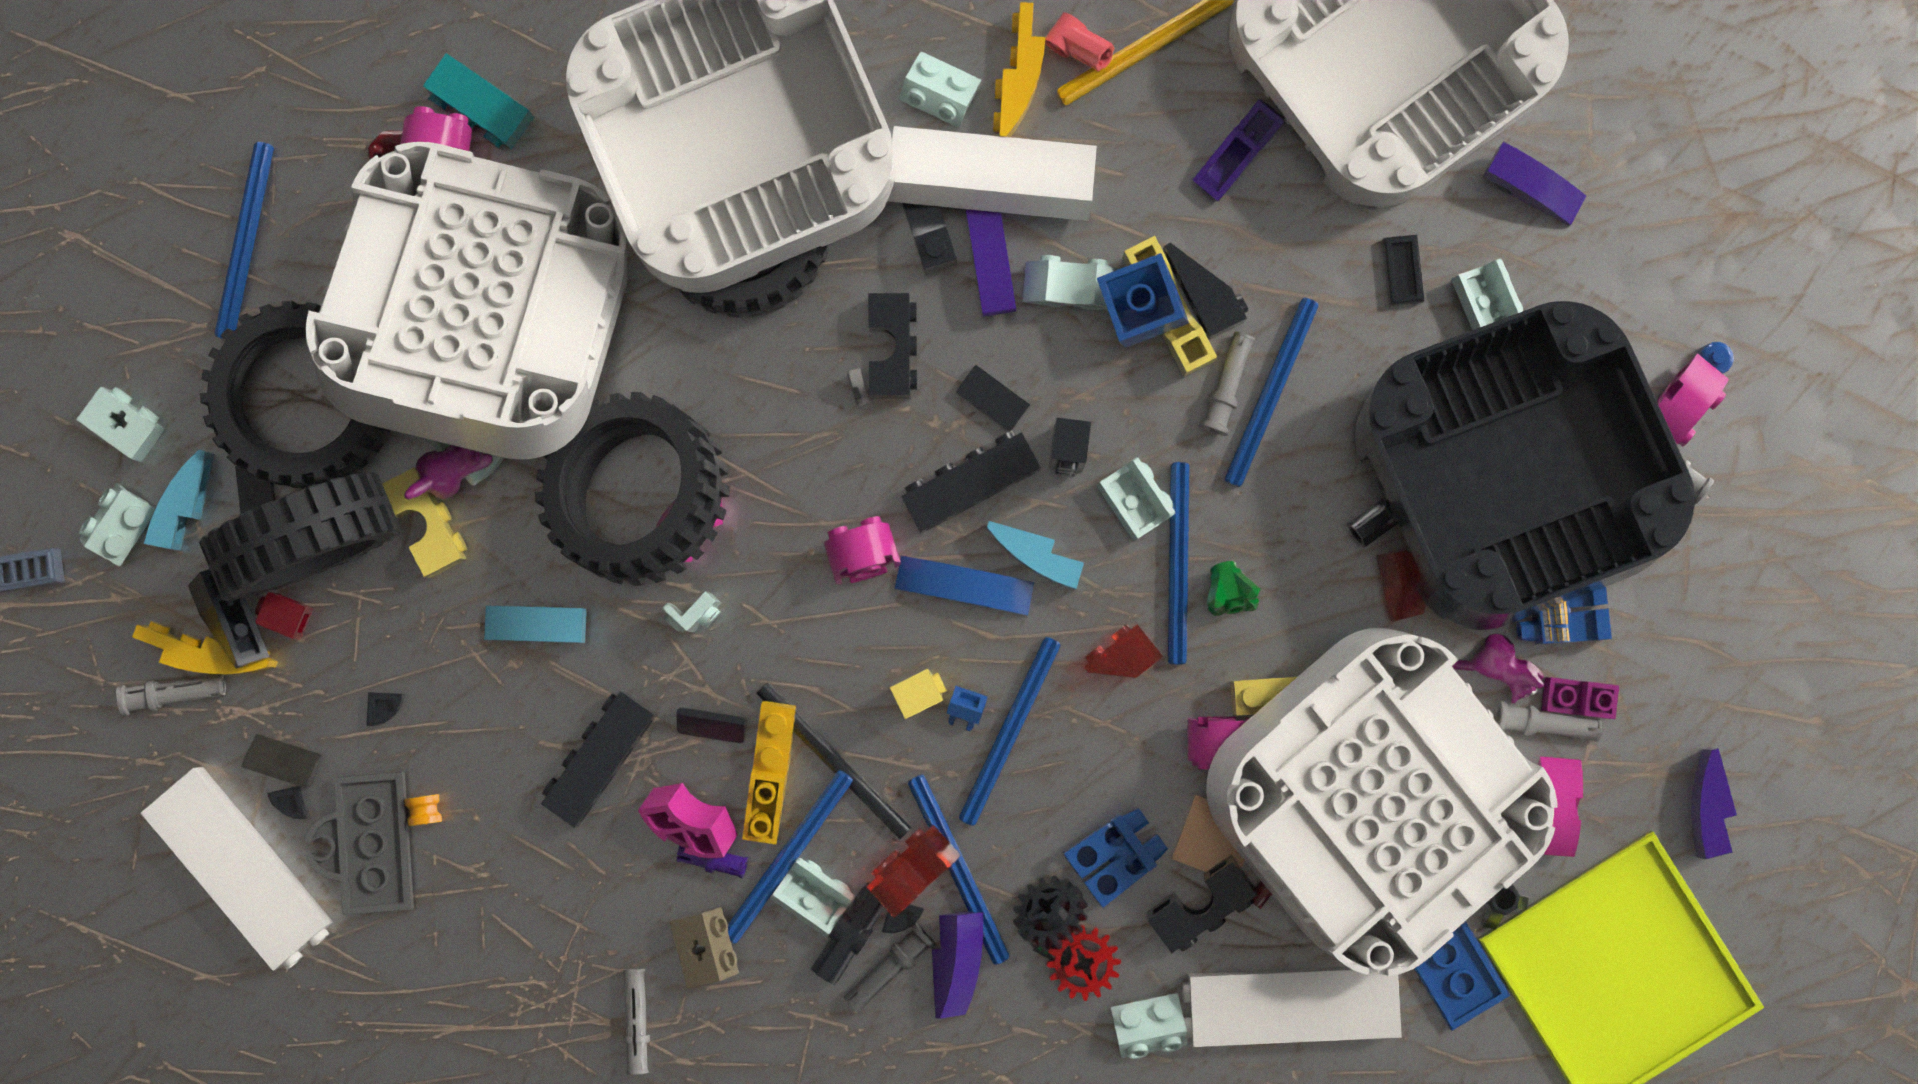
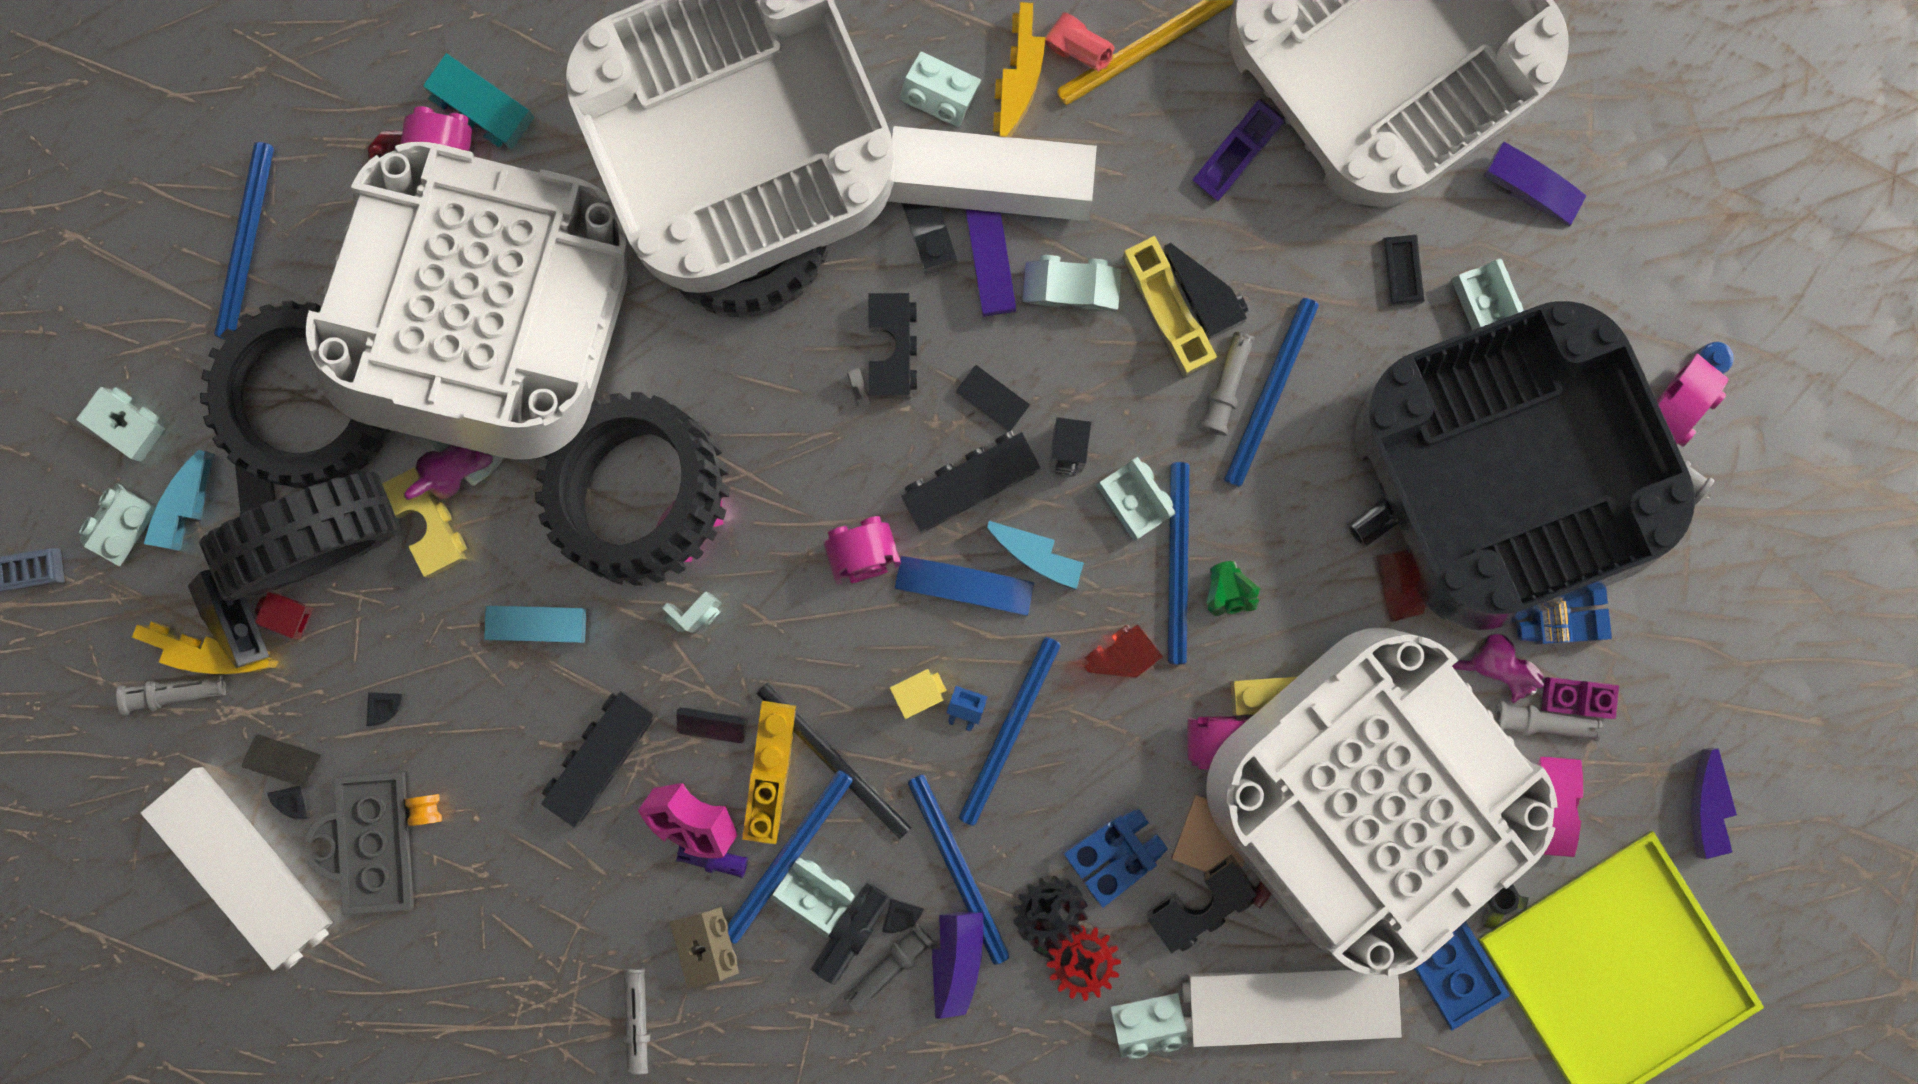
(906, 875): clear red brick -> none
(1142, 300): blue slope -> none

